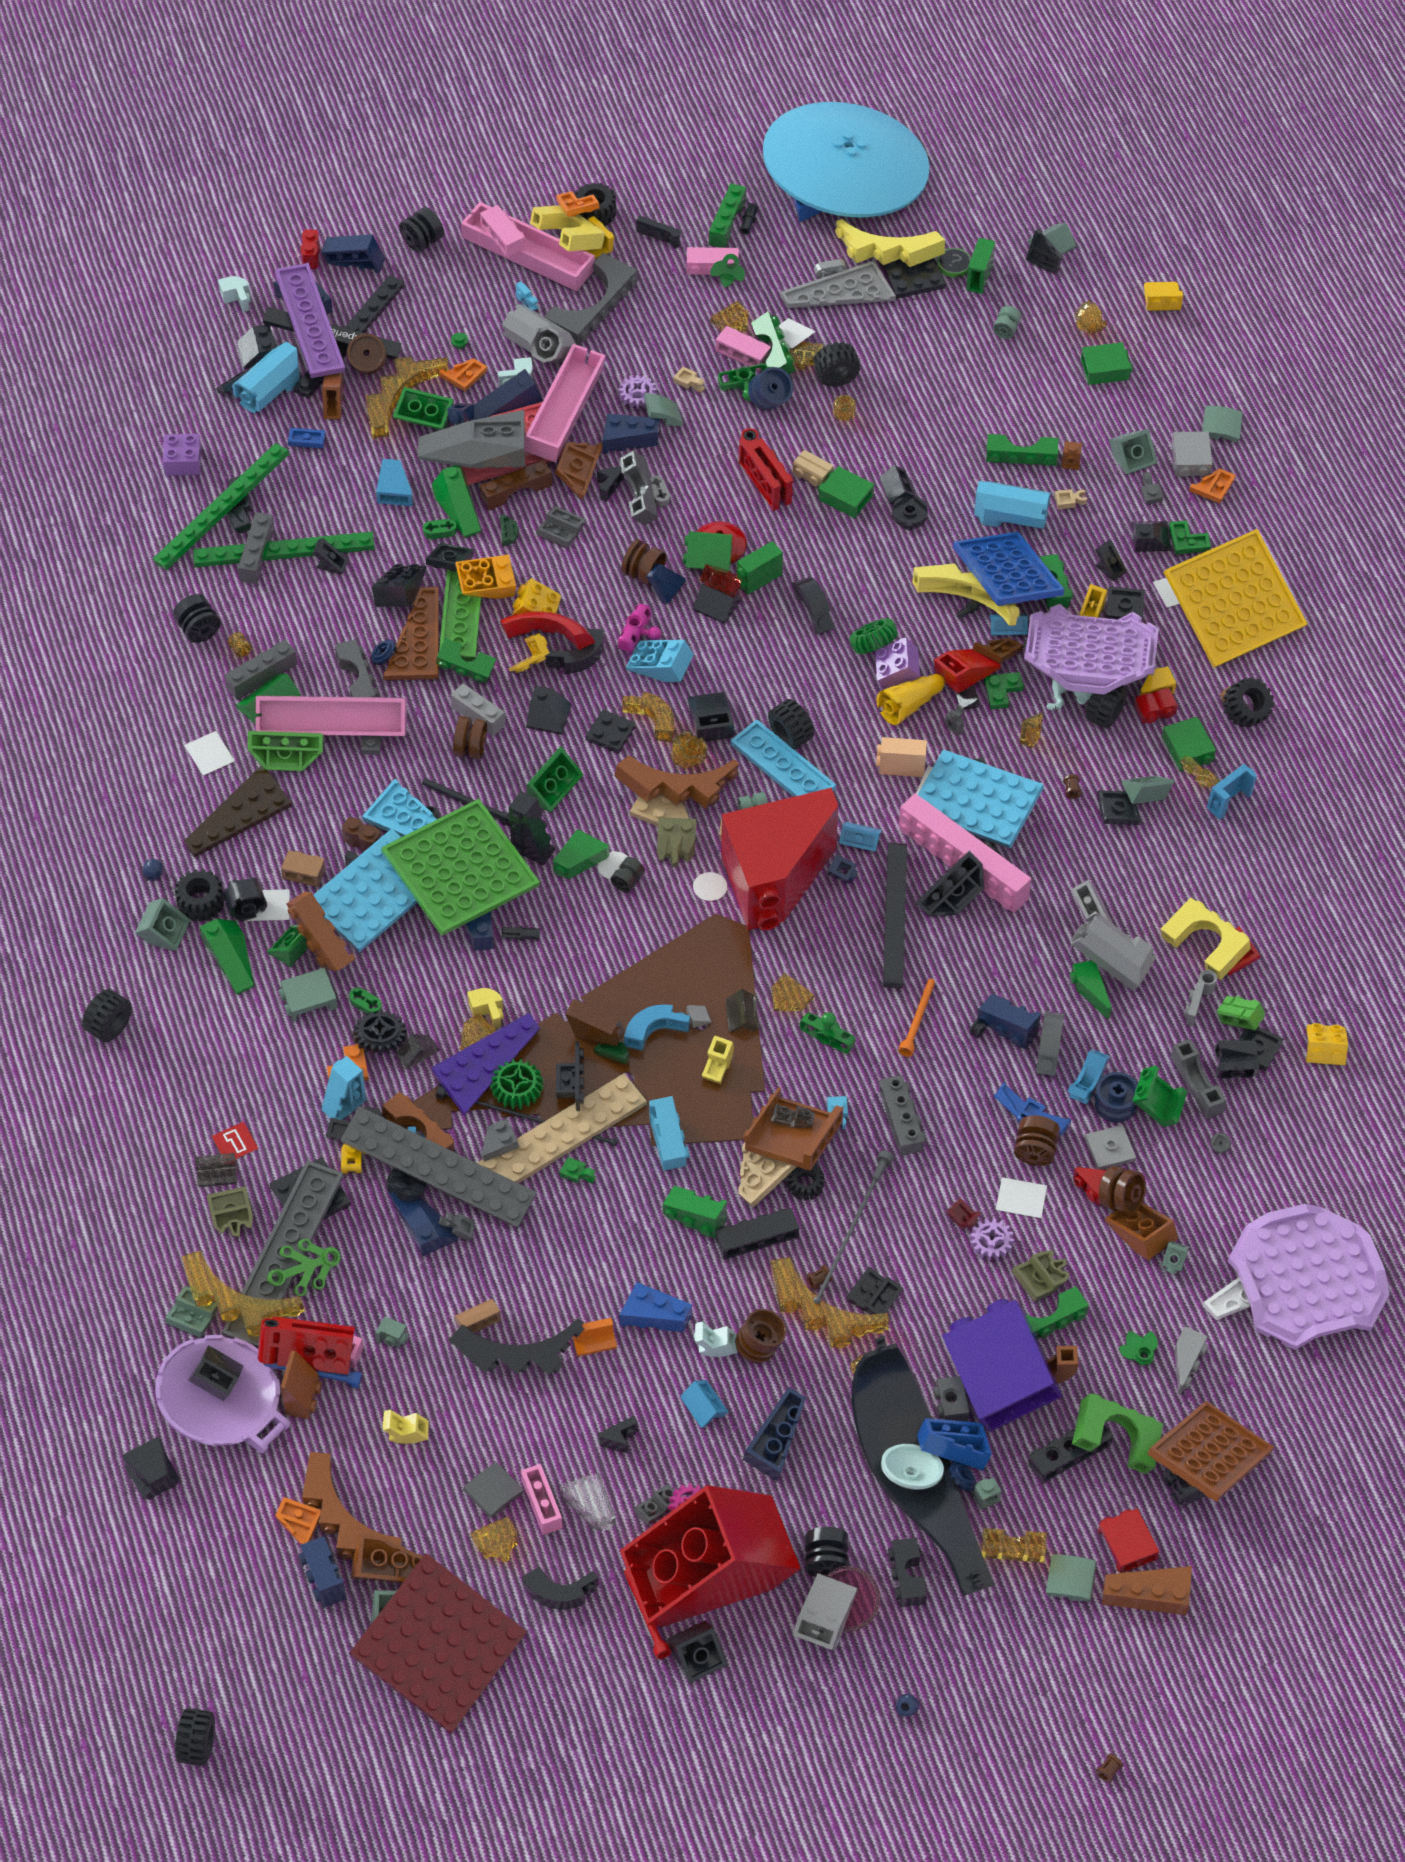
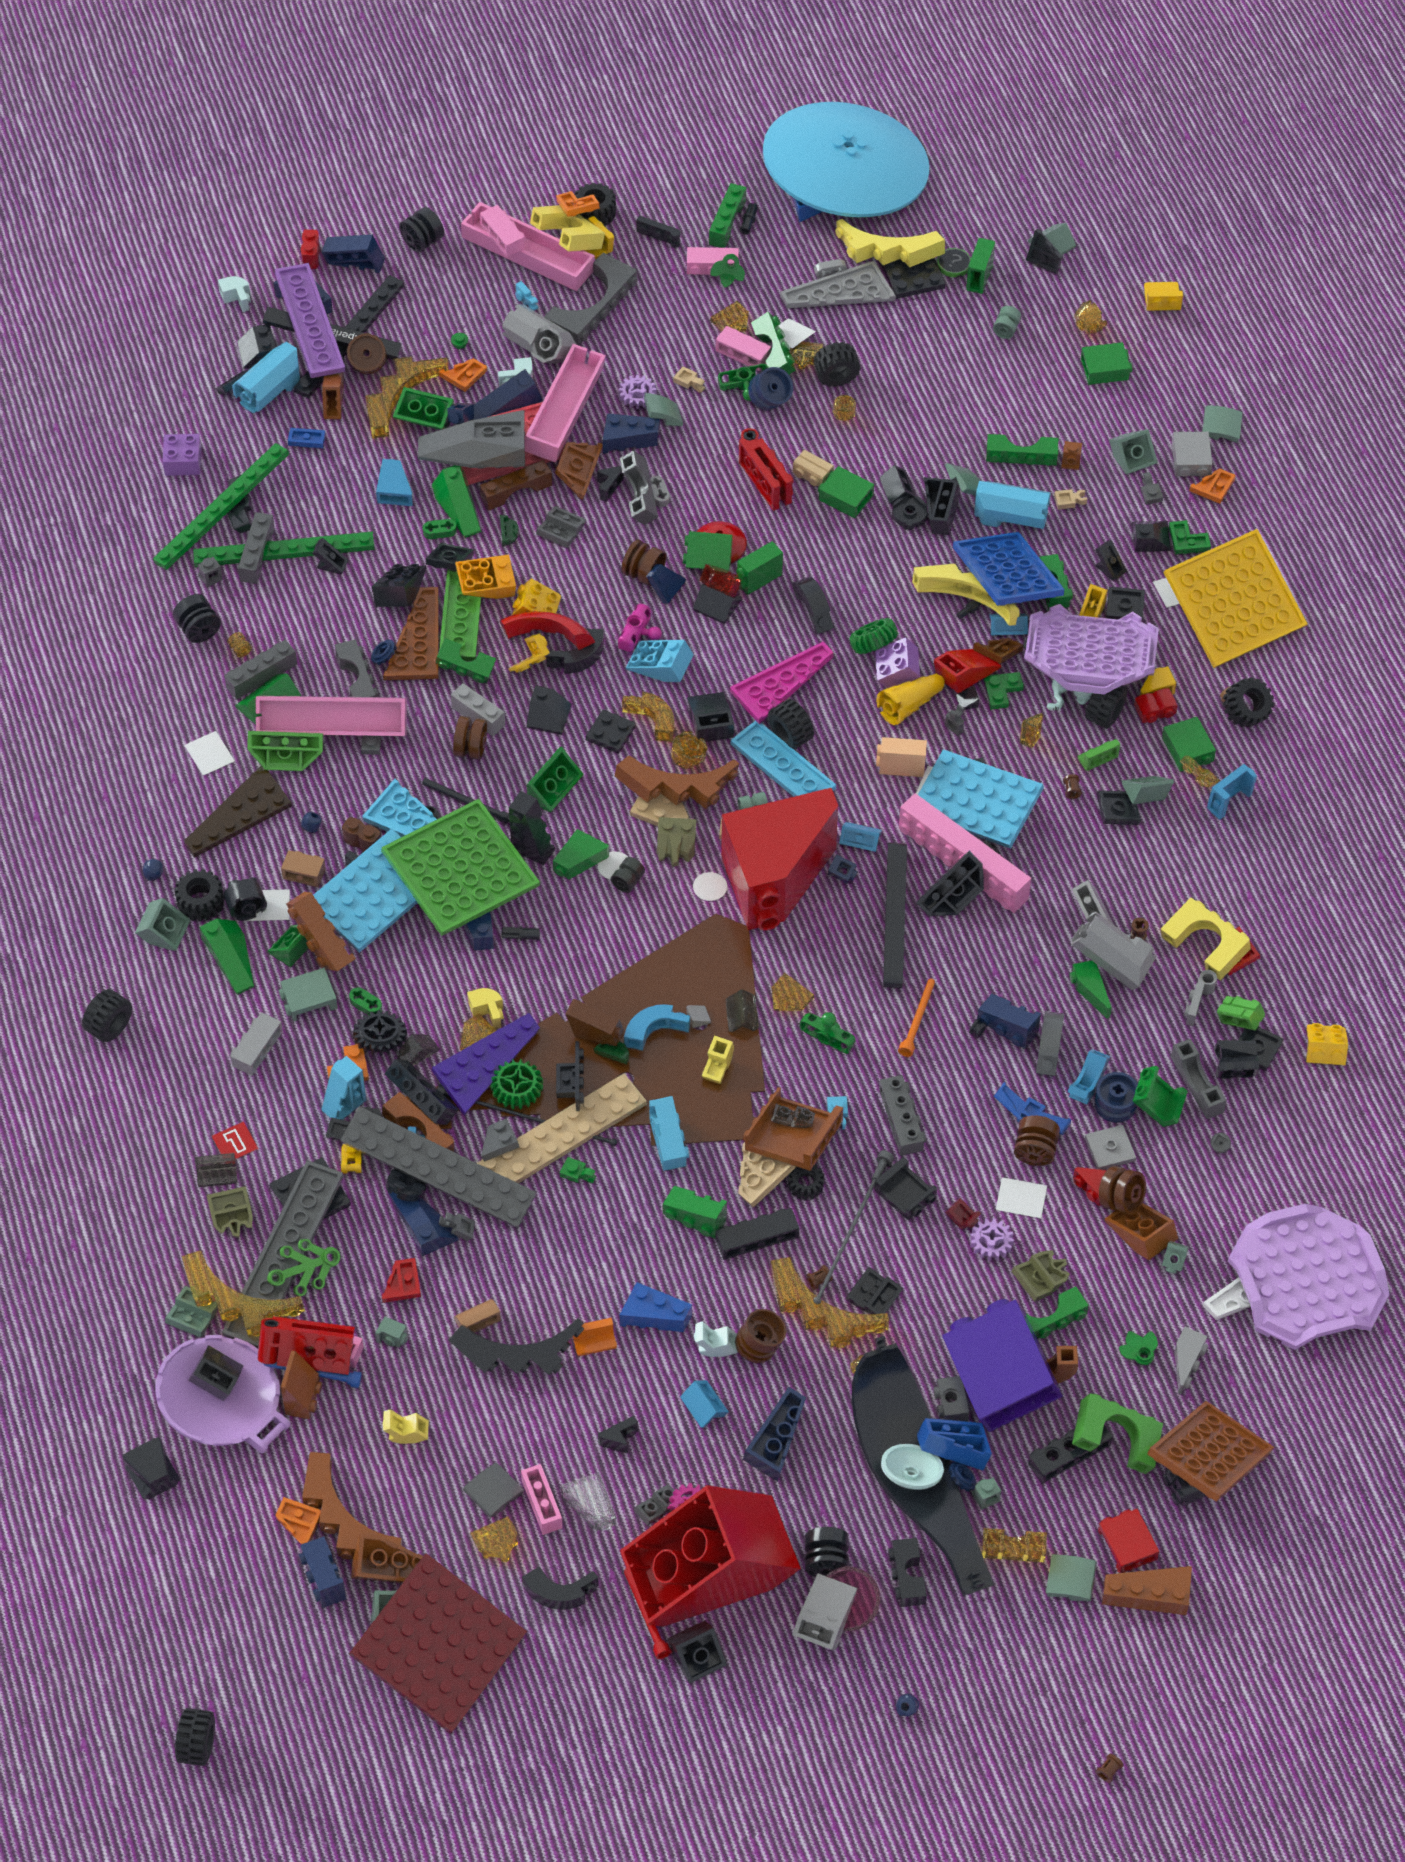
(207, 567): none -> dark grey brick
(256, 1043): none -> light grey brick
(311, 822): none -> dark blue piece
(402, 1282): none -> red wing
(421, 1091): none -> black brick
(776, 684): none -> dark pink wing
(905, 1189): none -> black panel
(942, 503): none -> black wedge
(966, 478): none -> sand green slope
(1100, 755): none -> bright green bracket
(1137, 928): none -> reddish brown bush

